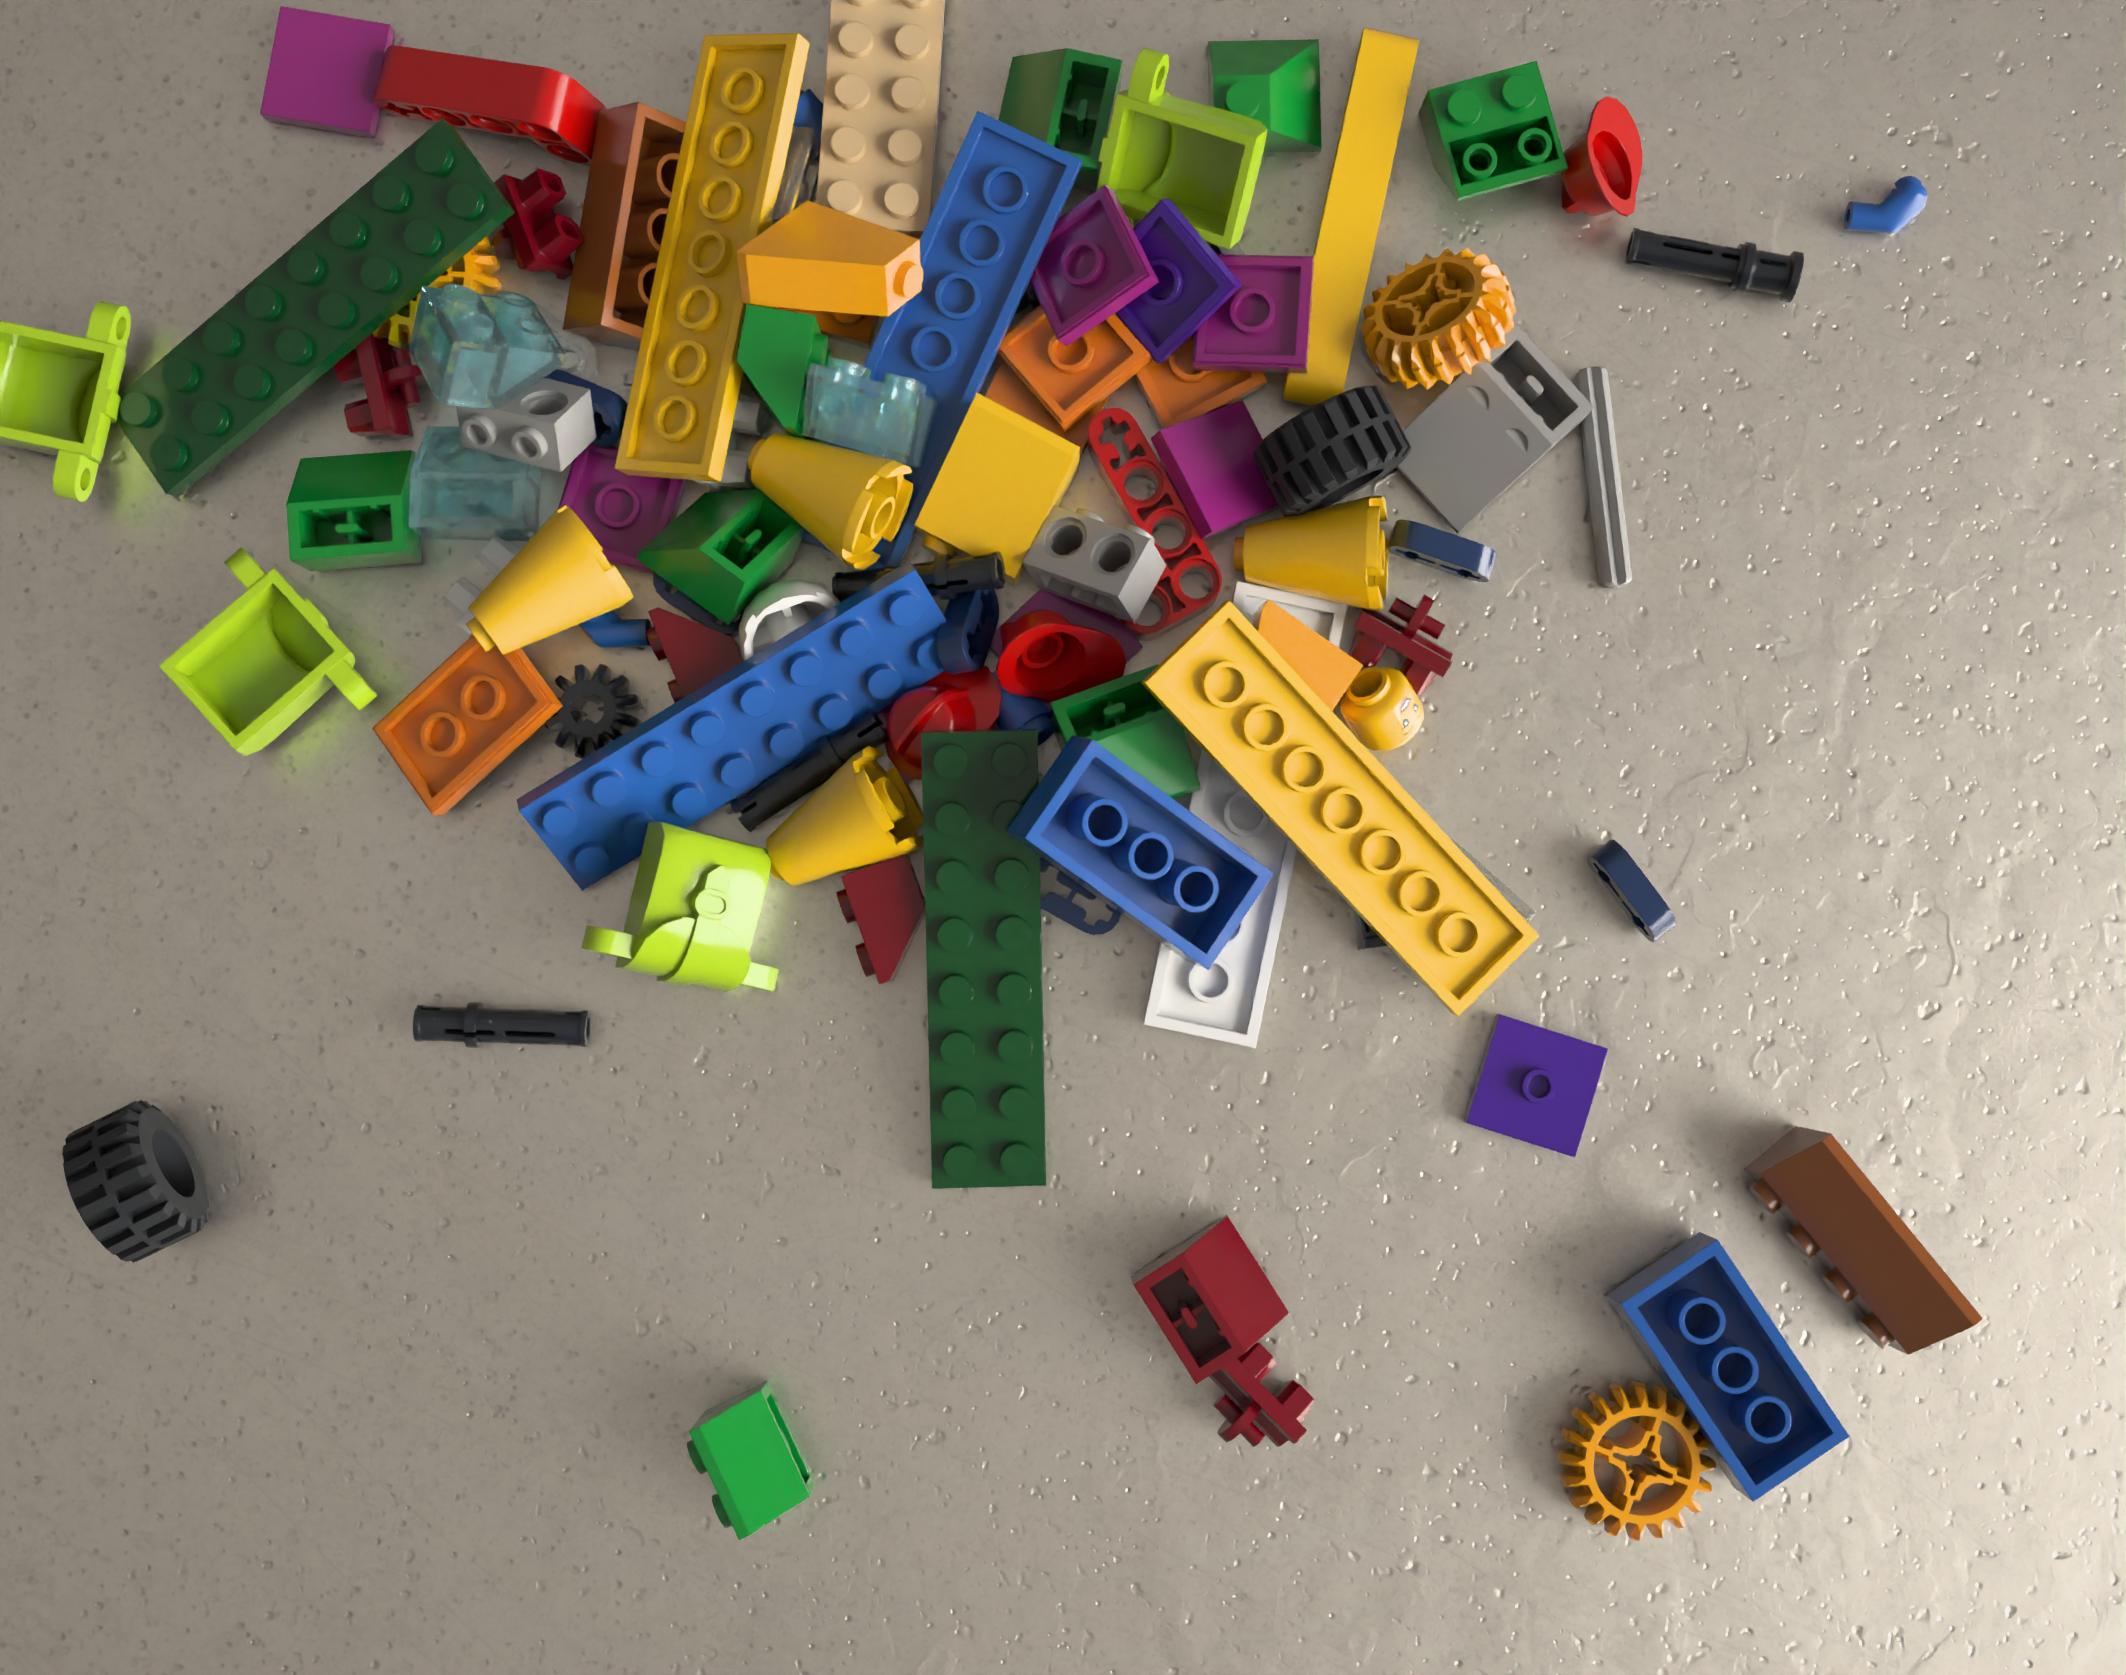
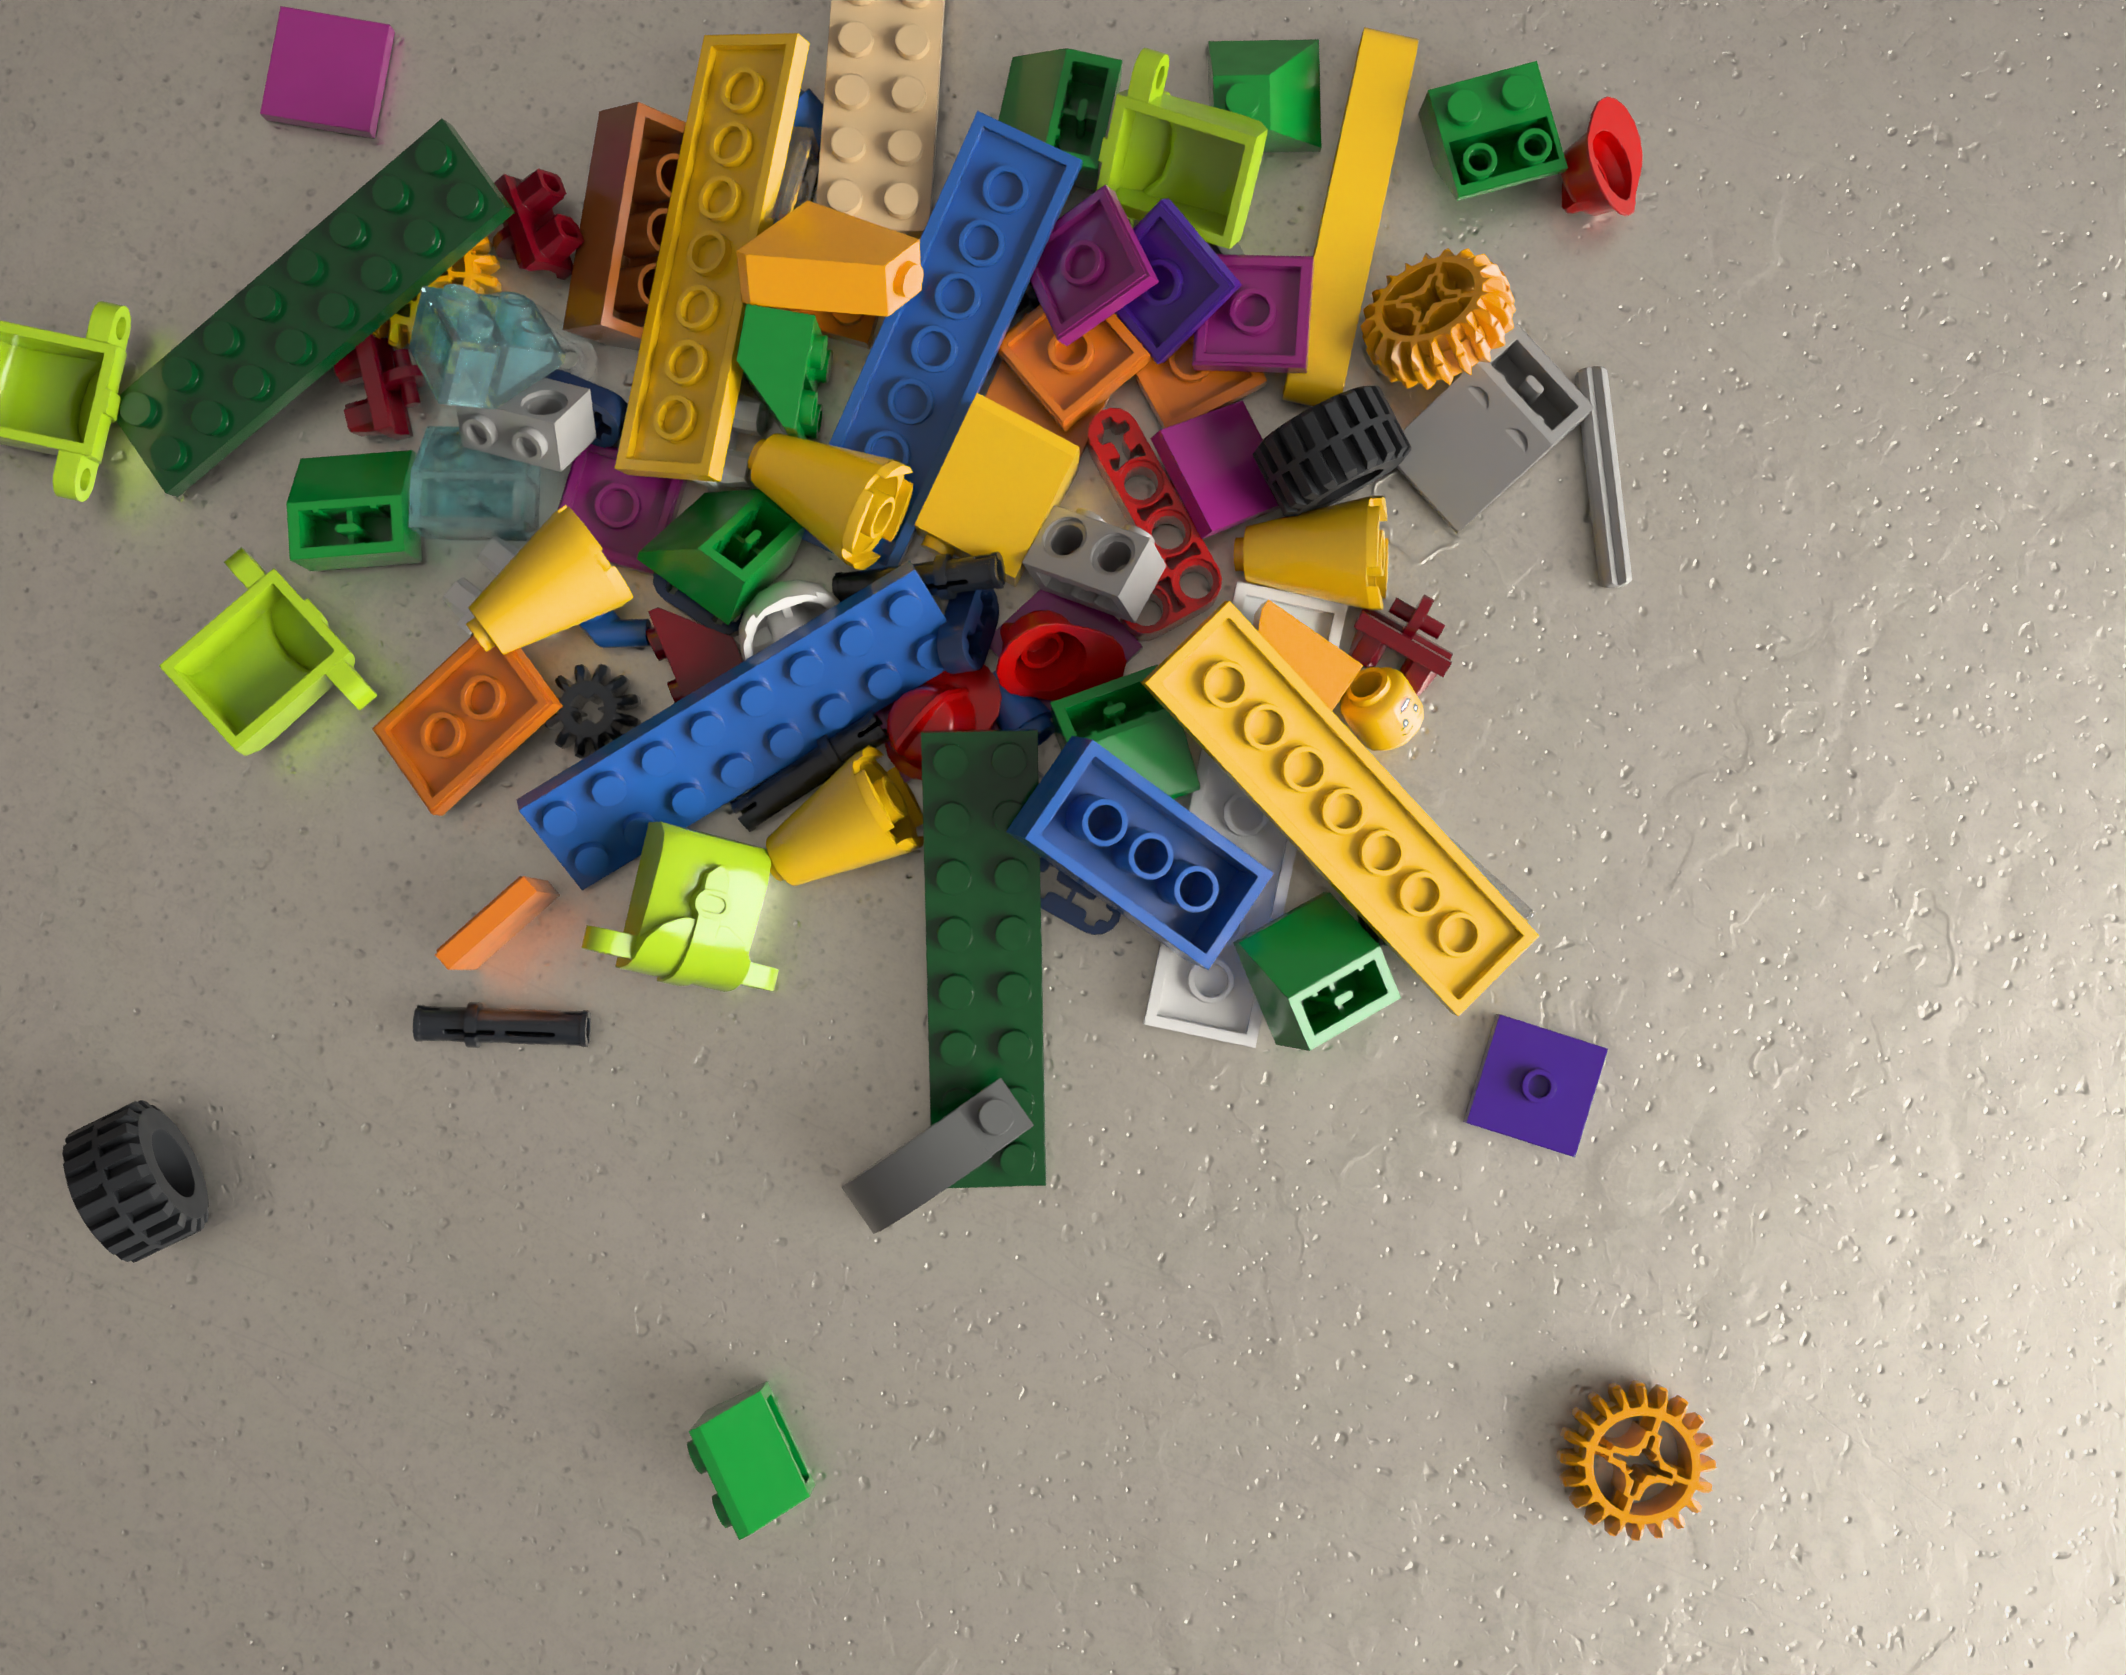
(491, 98): red beam -> none
(496, 923): none -> orange tile
(866, 414): clear light blue slope -> none
(888, 911): dark red slope -> none
(937, 1157): none -> dark grey arch
(1210, 1298): dark red slope -> none
(1250, 1403): dark red hips -> none
(1315, 973): none -> green slope
(1442, 550): dark blue beam -> none
(1632, 890): dark blue beam -> none
(1727, 1365): blue brick -> none
(1739, 266): black pin -> none
(1859, 1242): dark orange slope -> none
(1893, 213): blue arm -> none

